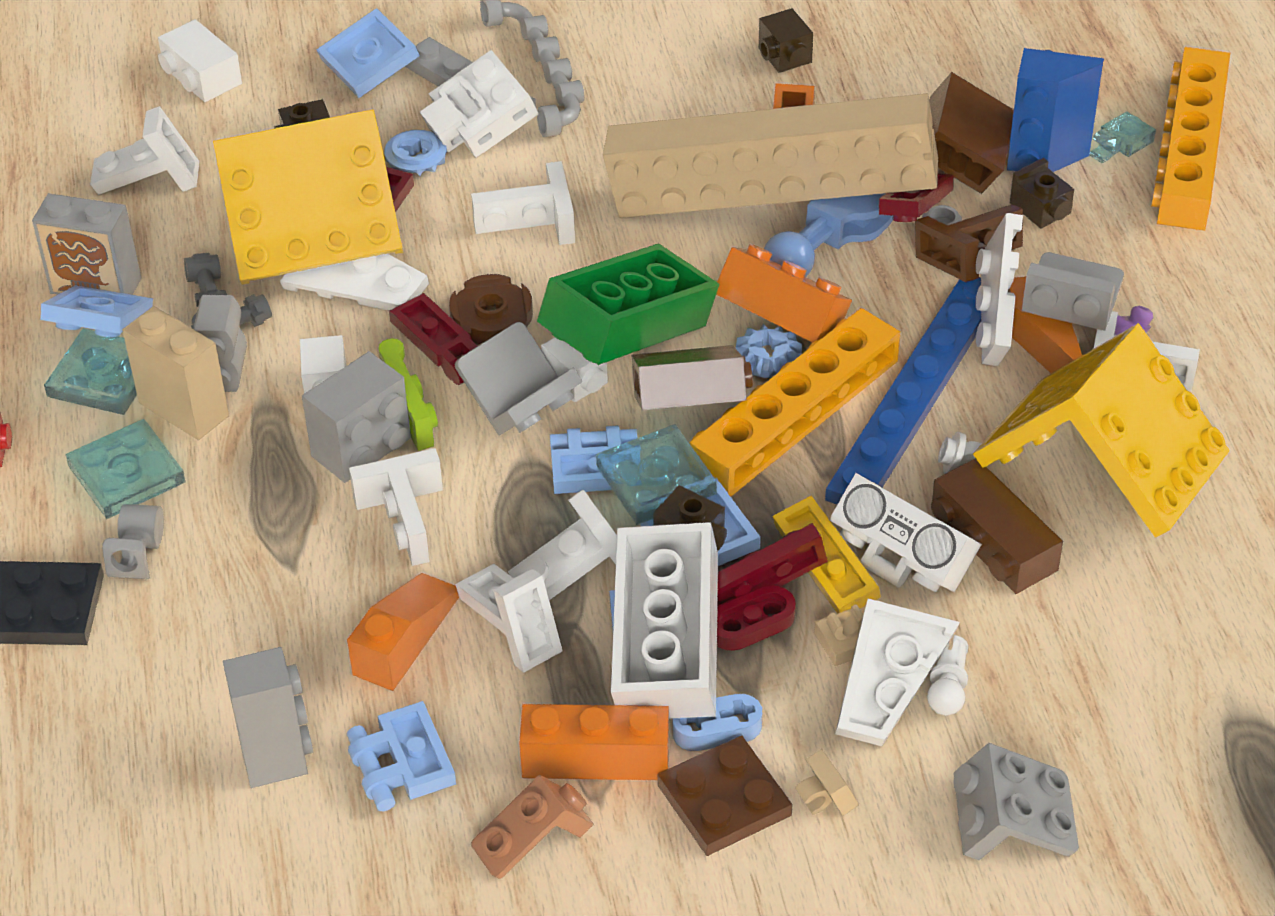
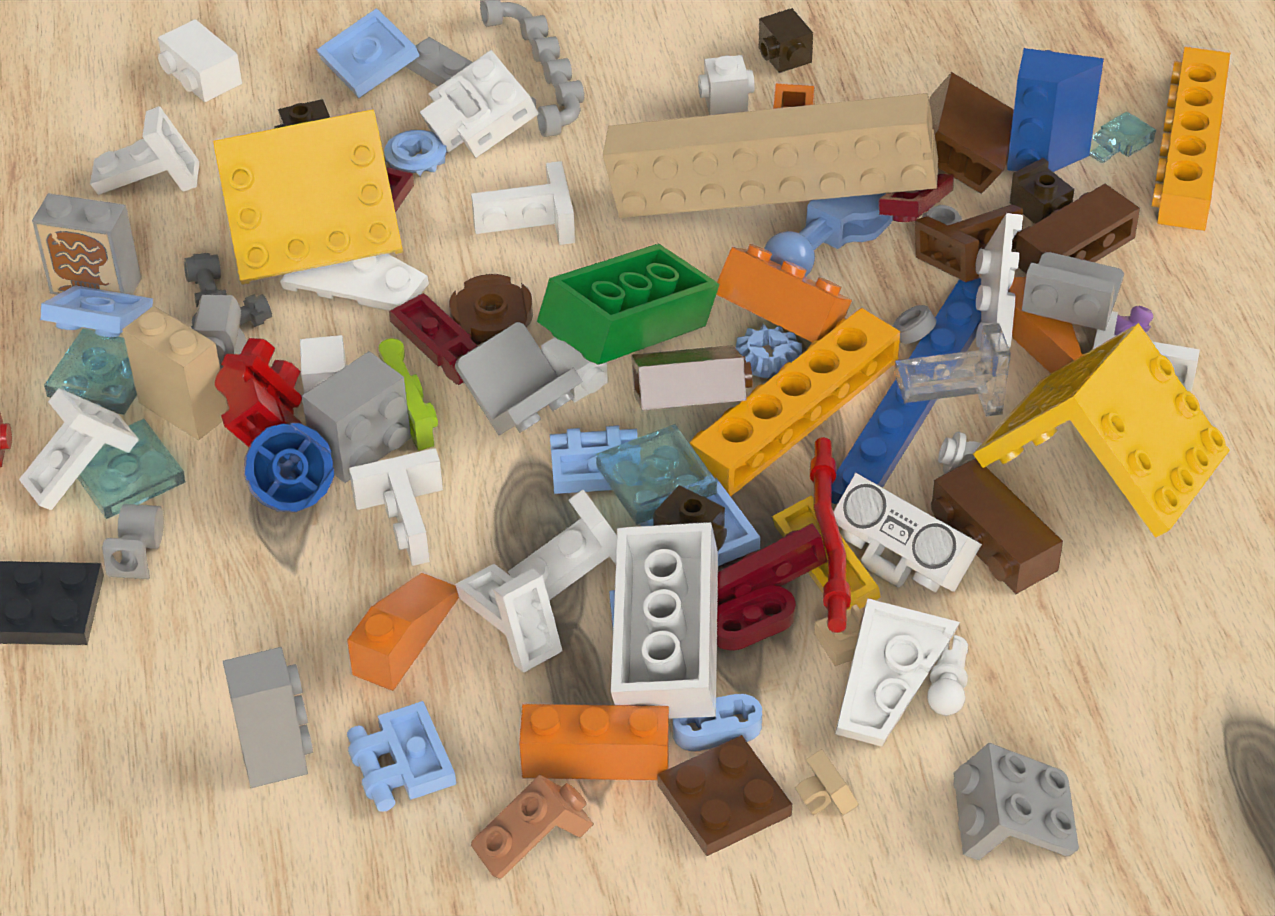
(73, 446): none -> white bracket
(256, 392): none -> red hips
(288, 467): none -> blue cylinder
(726, 84): none -> white brick
(836, 591): none -> red bar
(915, 324): none -> light grey tile
(960, 373): none -> clear bracket
(1082, 230): none -> reddish brown brick

